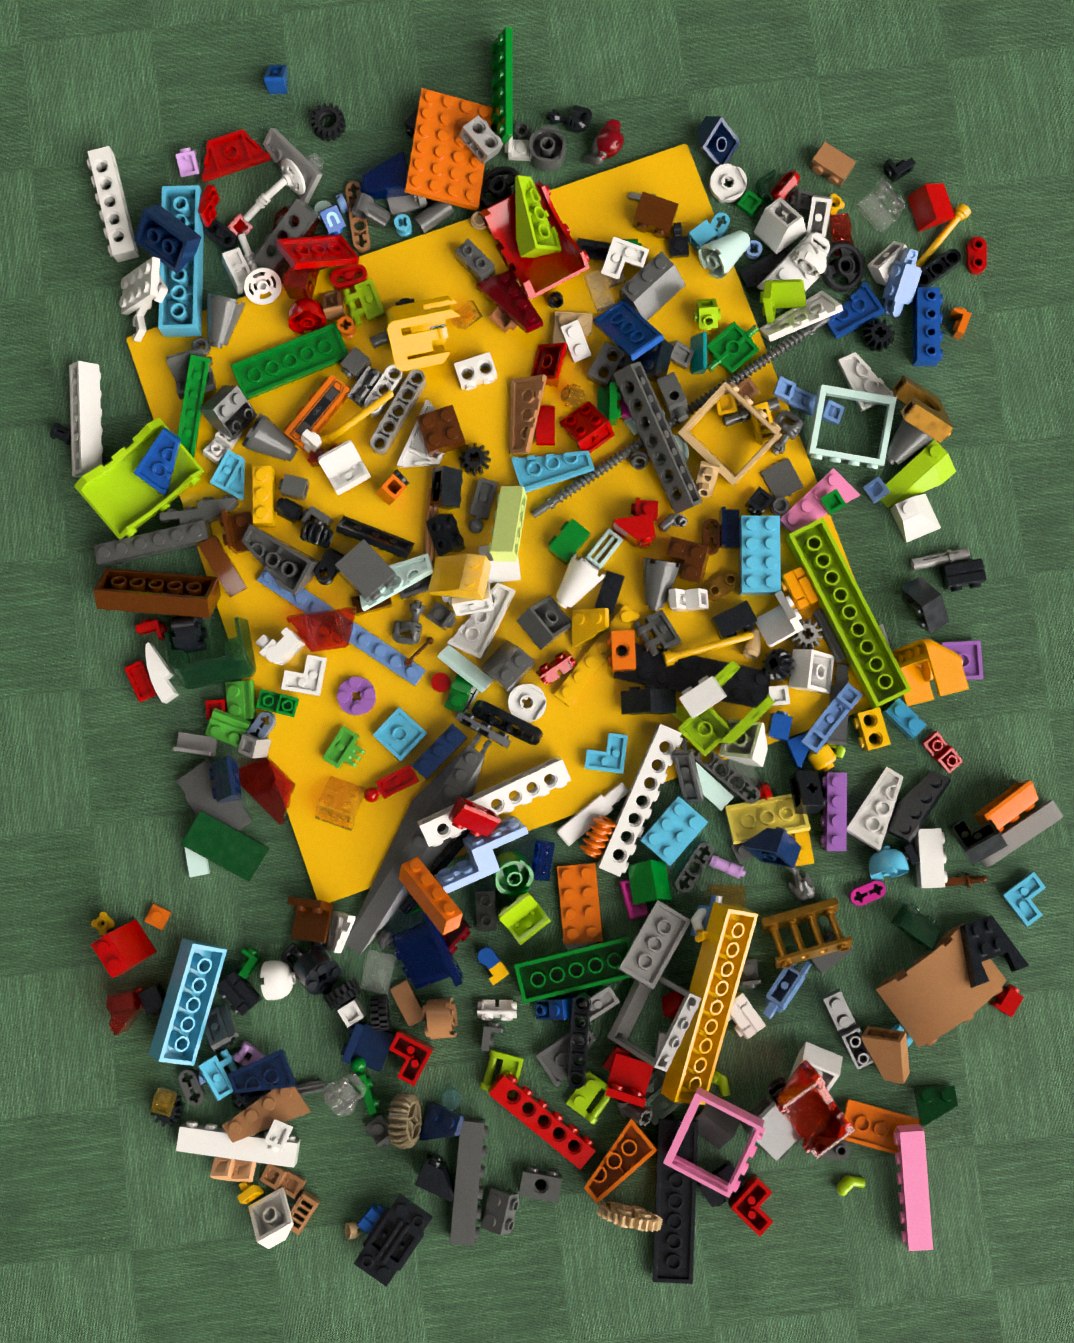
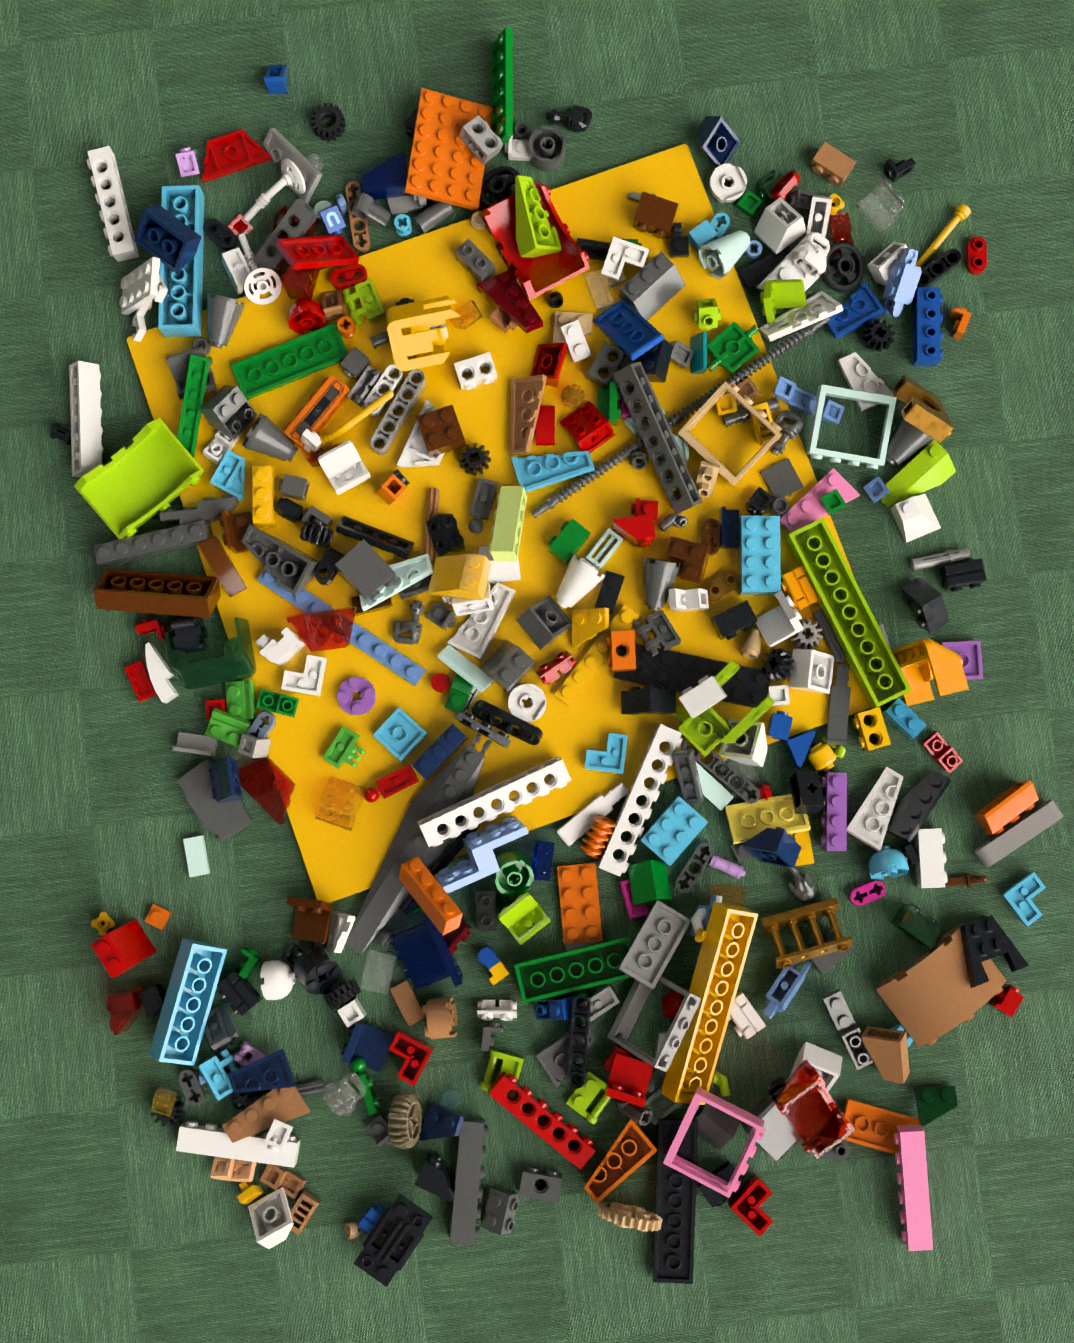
(159, 461): blue wing -> none
(207, 205): red slope -> none
(225, 845): dark green tile -> none
(380, 1012): black tyre -> none
(408, 661): reddish brown hinge -> none
(446, 488): black brick -> none
(473, 817): red slope -> none
(606, 144): dark red hair -> none
(671, 657): yellow piece -> none
(673, 396): dark grey torso -> none
(750, 974): dark grey bracket -> none
(831, 718): medium blue slope -> none
(848, 1183): lime arm -> none
(930, 206): red slope -> none
(977, 842): black brick -> none

